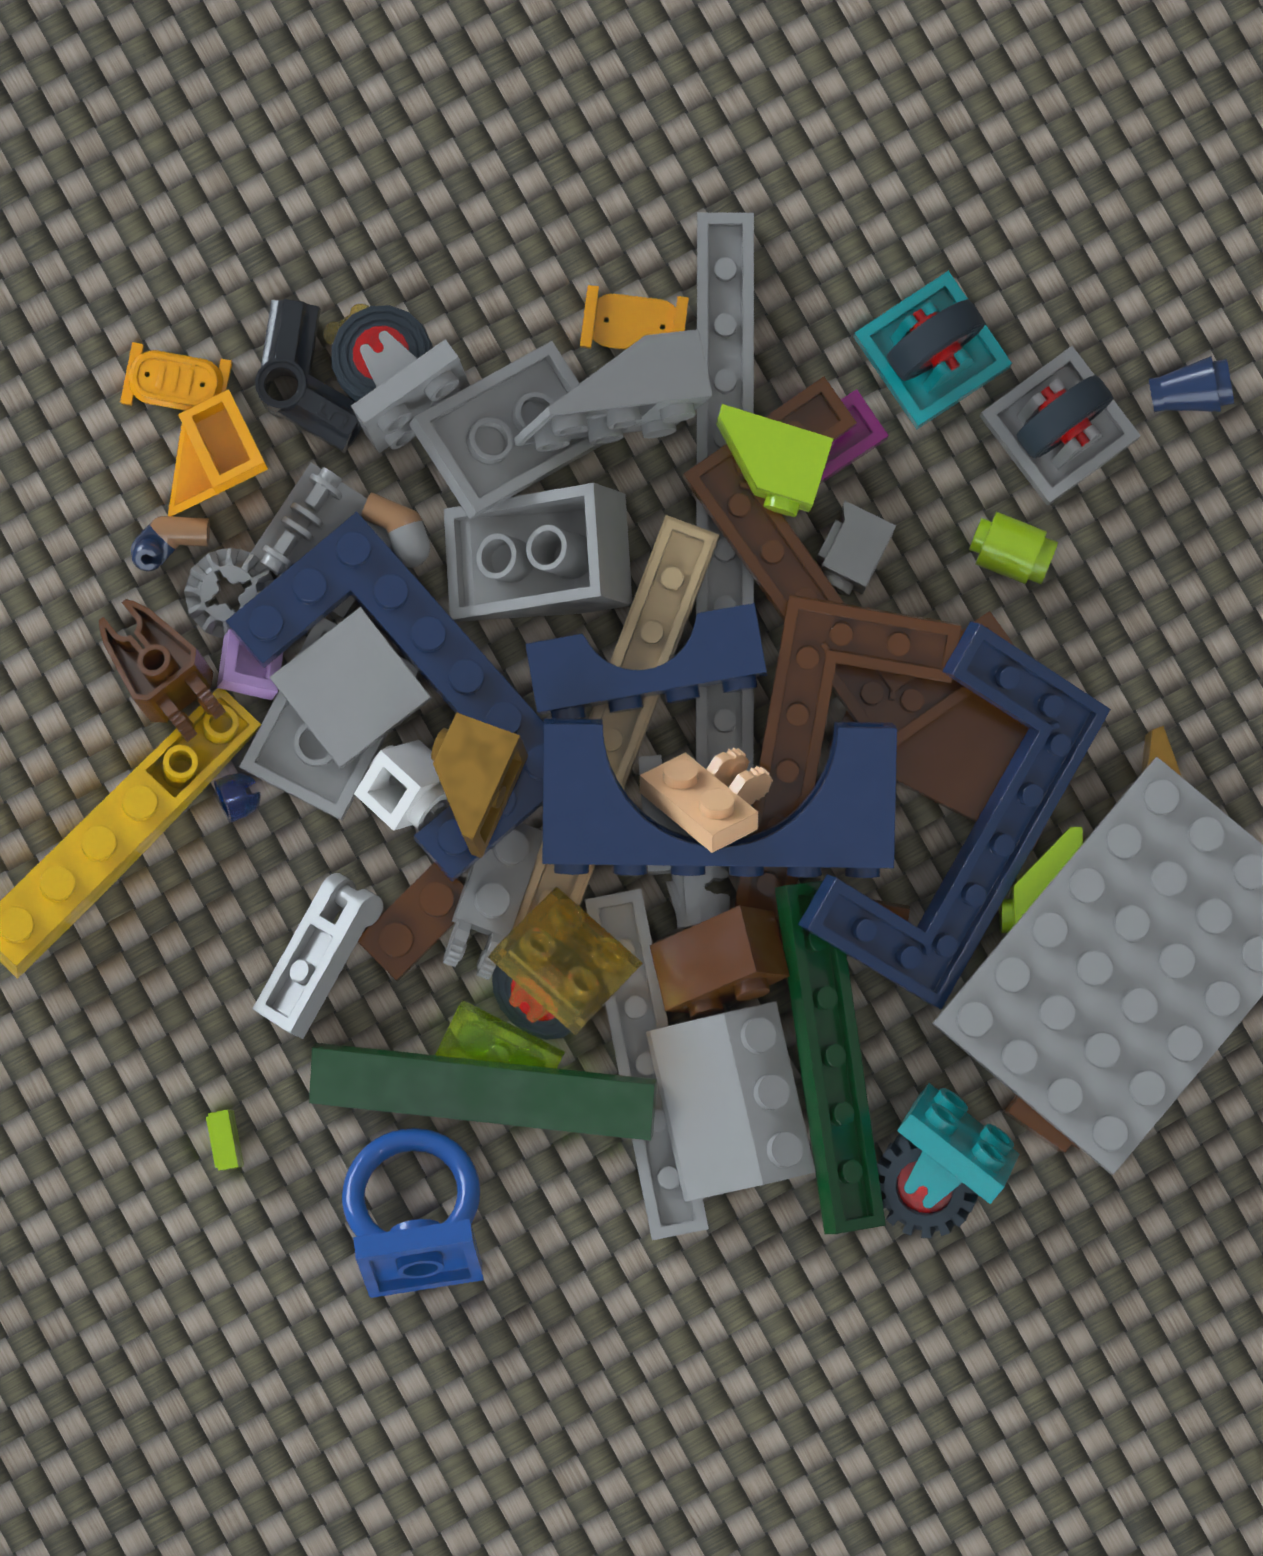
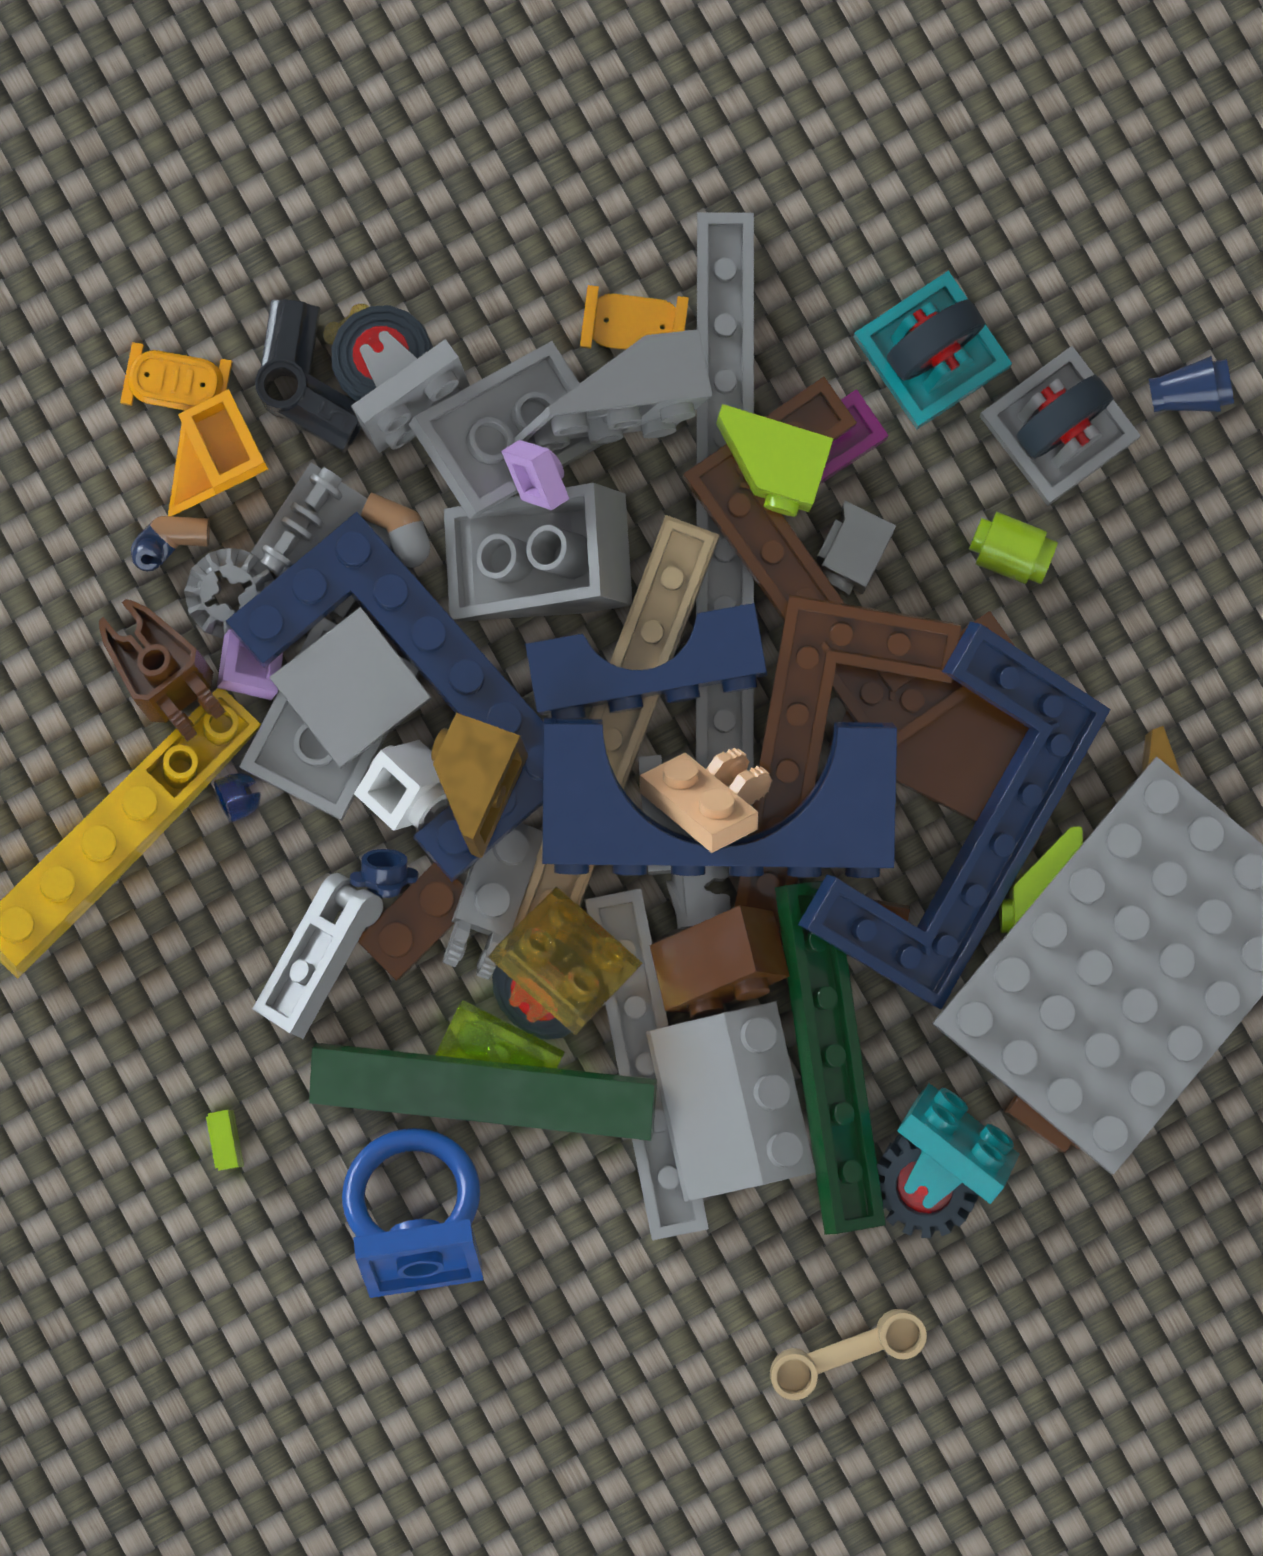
(384, 873): none -> dark blue plate
(536, 474): none -> lavender plate
(897, 1332): none -> tan bar

